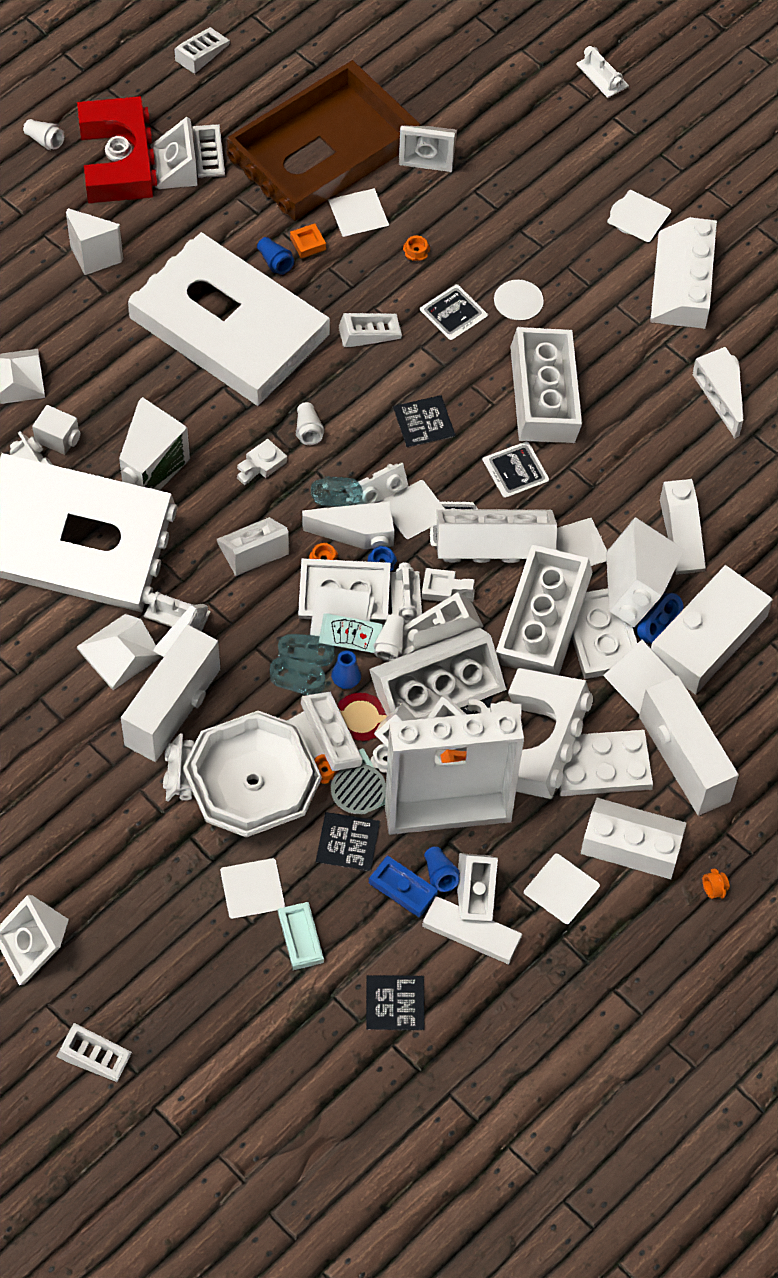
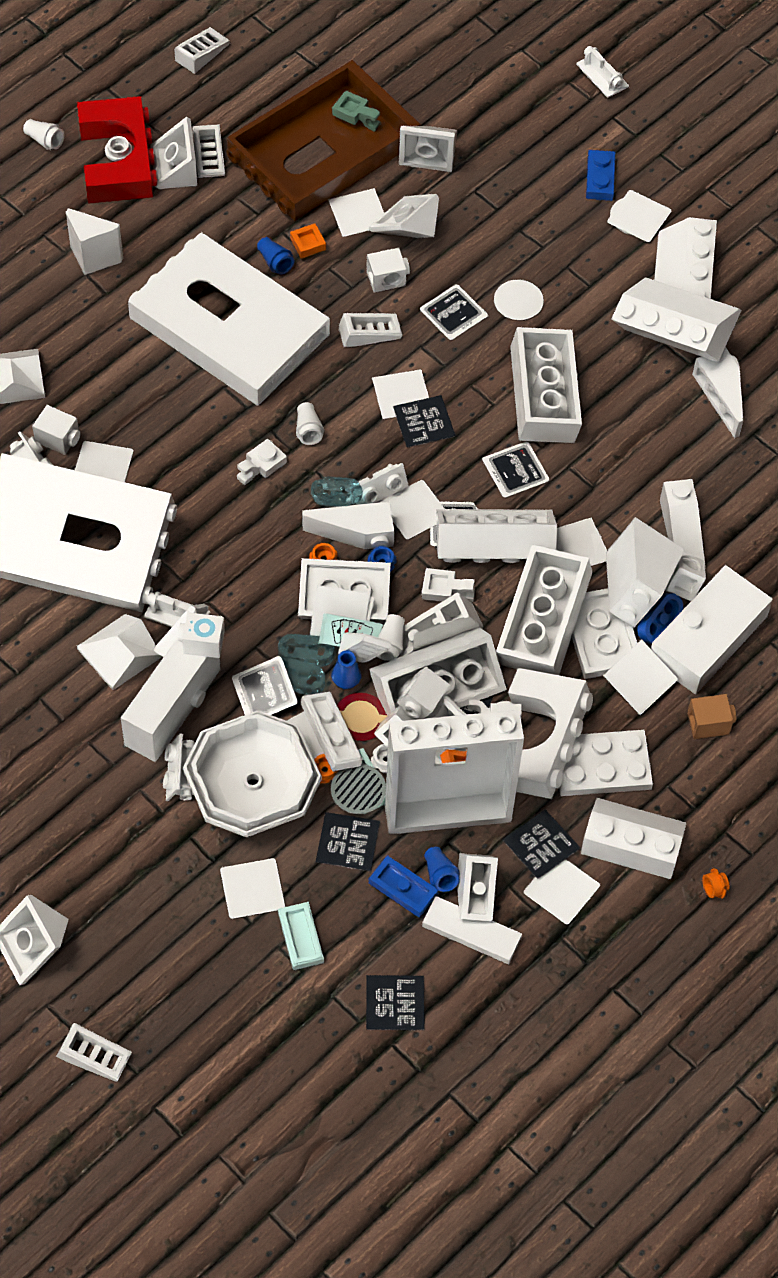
(104, 460): none -> white sticker
(153, 447): white slope -> none
(202, 635): none -> white brick
(255, 545): white slope -> none
(265, 688): none -> sticker
(355, 108): none -> sand green plate
(363, 646): none -> white slope
(387, 269): none -> white brick
(399, 389): none -> white sticker
(405, 592): white hinge -> none
(410, 217): none -> white slope
(416, 243): orange plate -> none
(422, 693): none -> white brick
(541, 843): none -> black sticker
(600, 175): none -> blue plate
(677, 318): none -> white slope
(687, 577): none -> white brick
(688, 745): white brick -> none
(711, 716): none -> medium nougat brick

